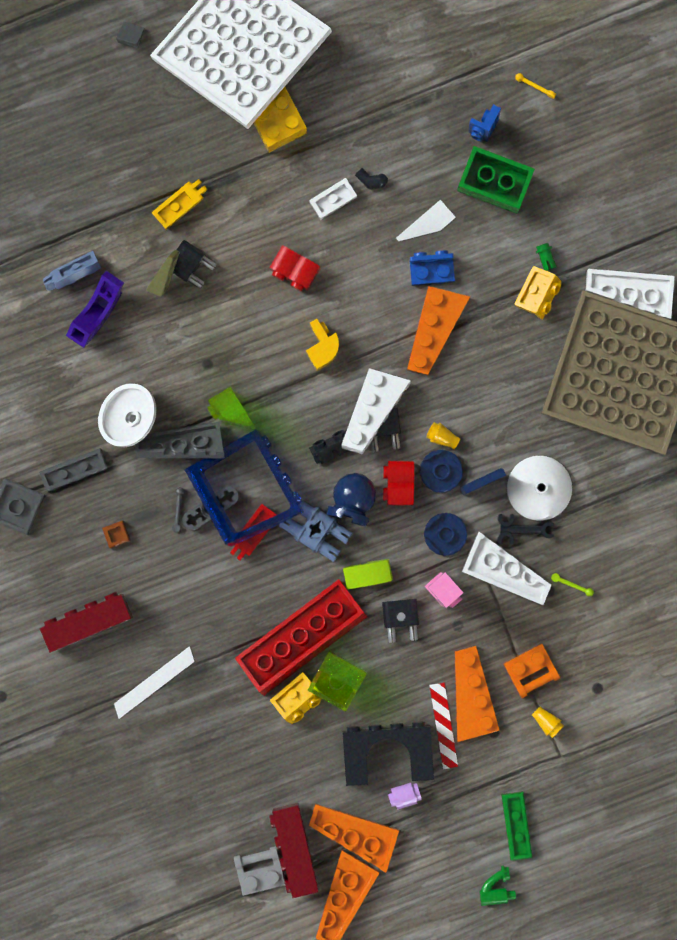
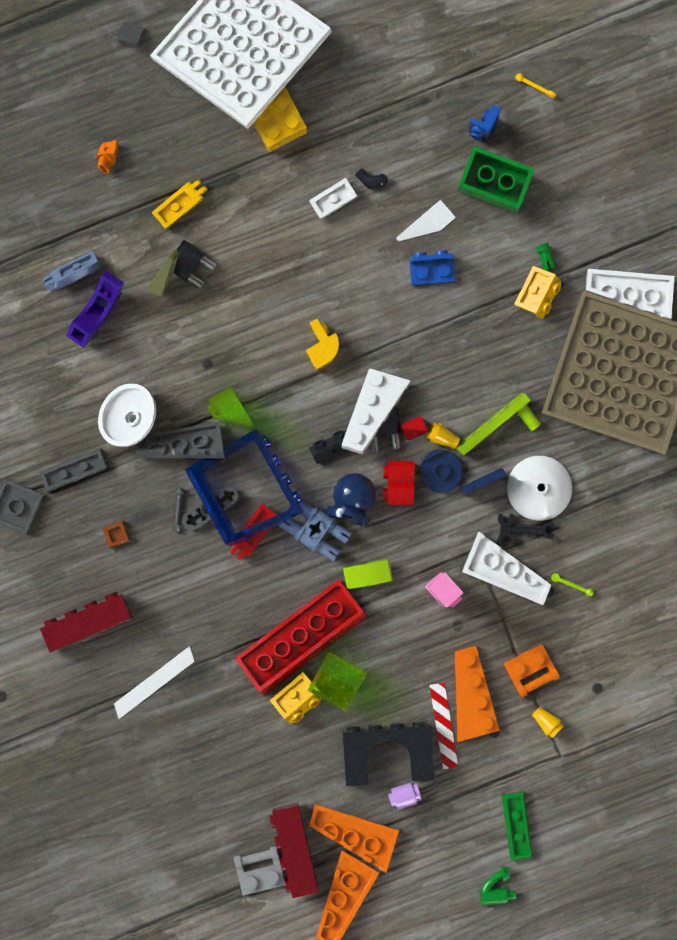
(107, 156): none -> orange piece
(294, 268): red brick -> none
(400, 614): black piece -> none
(414, 428): none -> red slope
(436, 322): orange wing -> none
(441, 529): dark blue tile -> none
(517, 405): none -> lime piece

